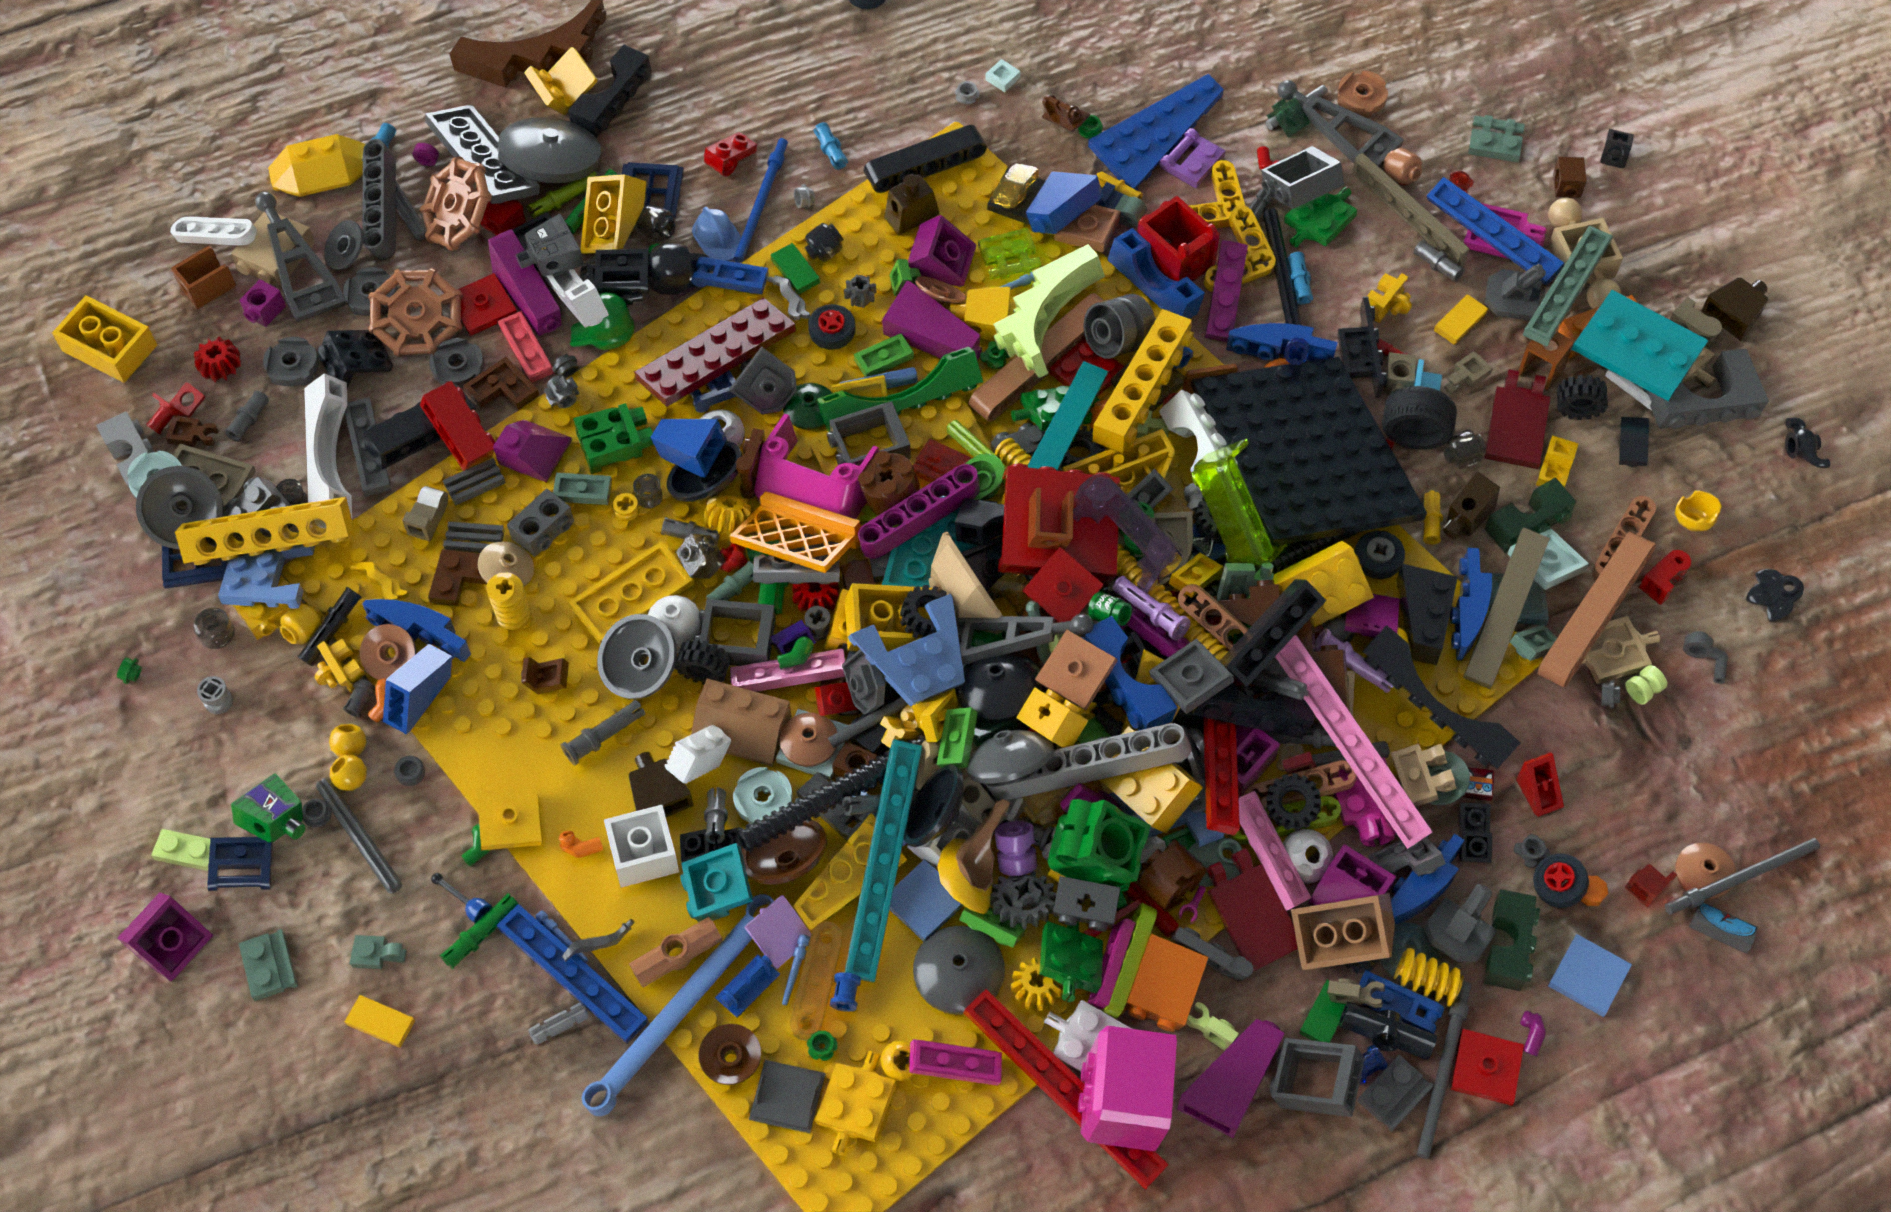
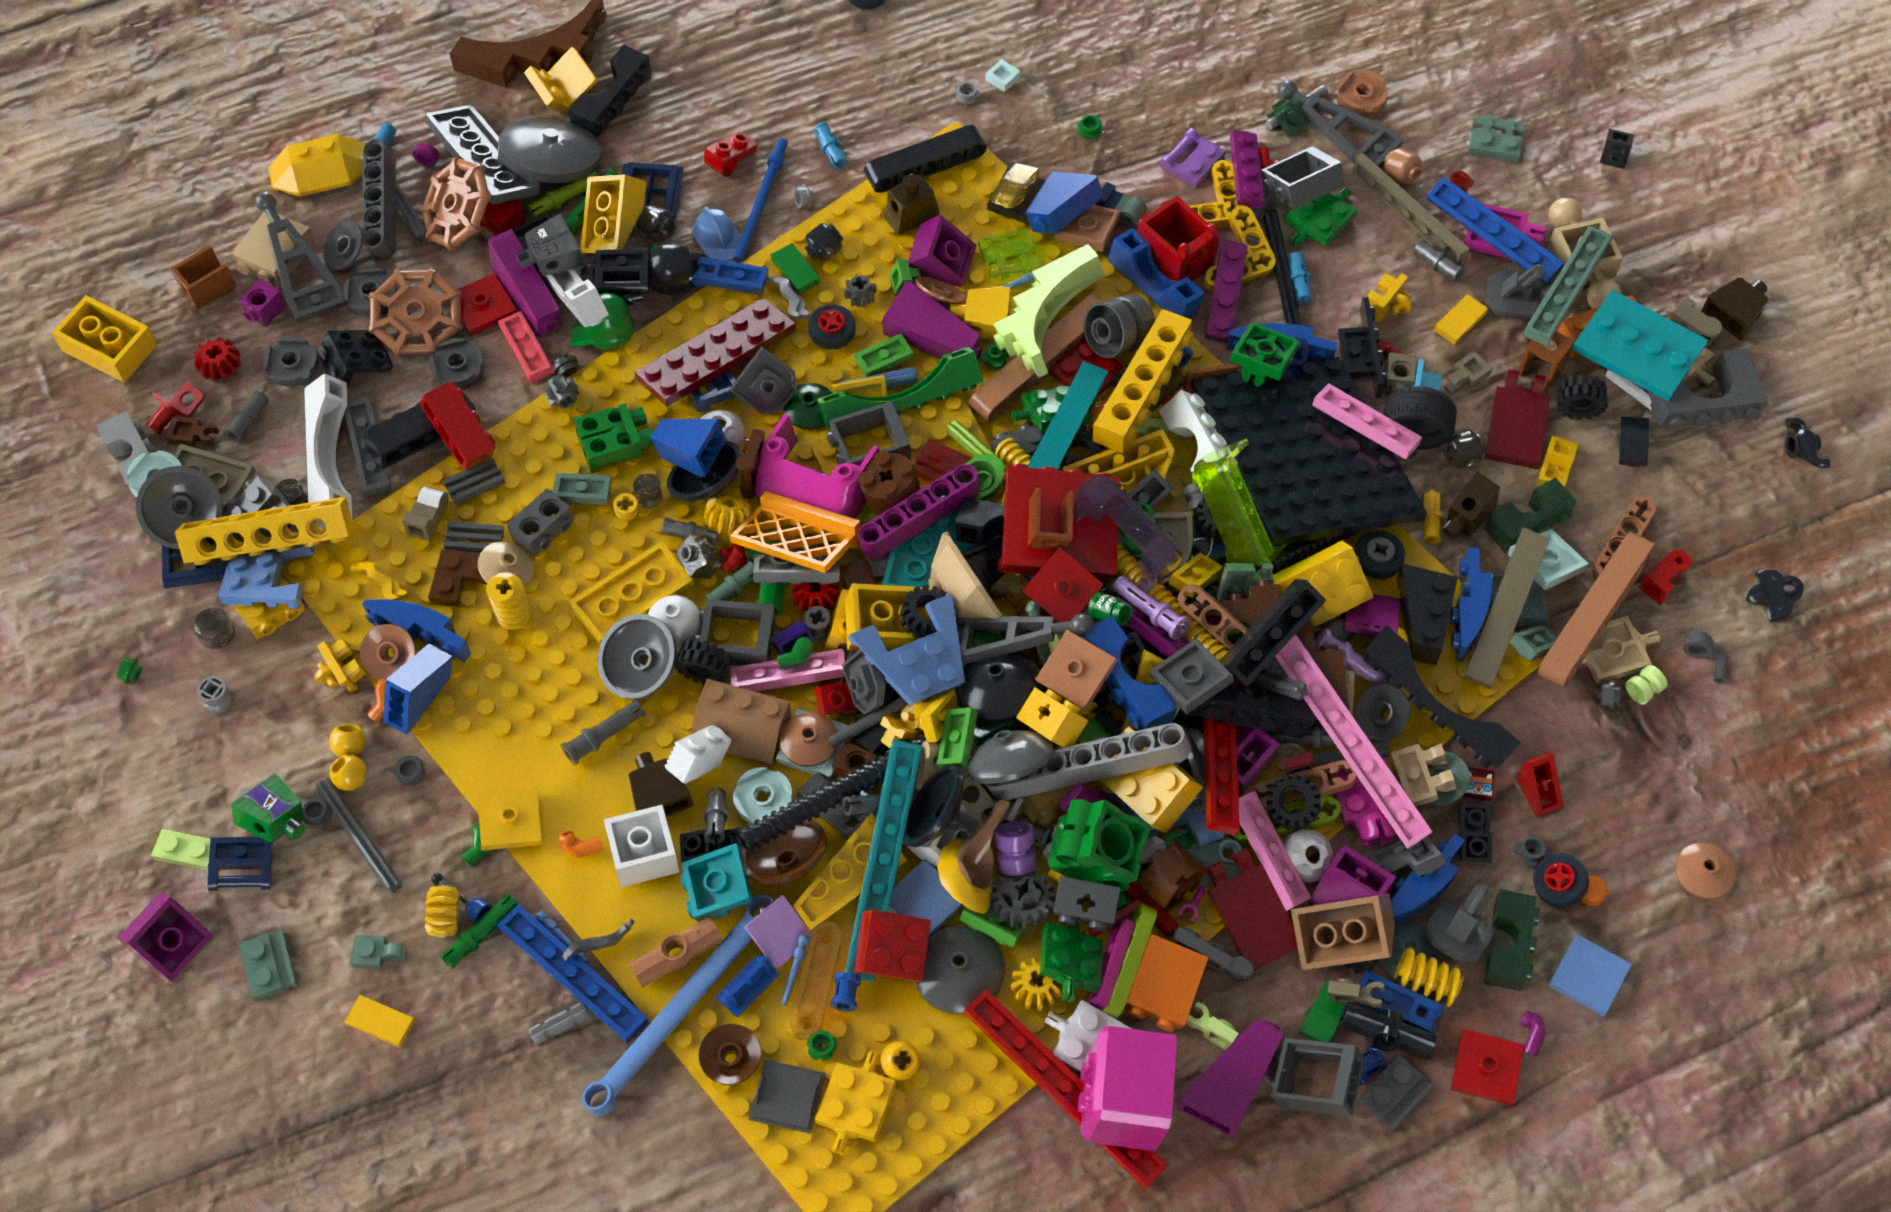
(214, 231): white plate -> none
(300, 623): yellow head -> none
(330, 625): black pin -> none
(359, 697): dark grey pin -> none
(442, 911): none -> yellow gear
(501, 379): reddish brown plate -> none
(530, 449): magenta slope -> none
(545, 676): reddish brown bracket -> none
(892, 946): none -> red brick
(955, 1062): dark pink tile -> none
(1063, 114): reddish brown hinge -> none
(1120, 185): yellow axle -> none
(1141, 141): blue wing -> none
(1246, 169): none -> magenta plate
(1265, 353): none -> green piece
(1367, 421): none -> bright pink plate
(1372, 706): none -> dark grey dish
(1458, 1013): dark grey bar -> none
(1569, 177): reddish brown brick -> none
(1649, 884): clear red panel -> none
(1696, 897): dark grey bar -> none
(1698, 511): yellow hair -> none
(1724, 927): slope -> none

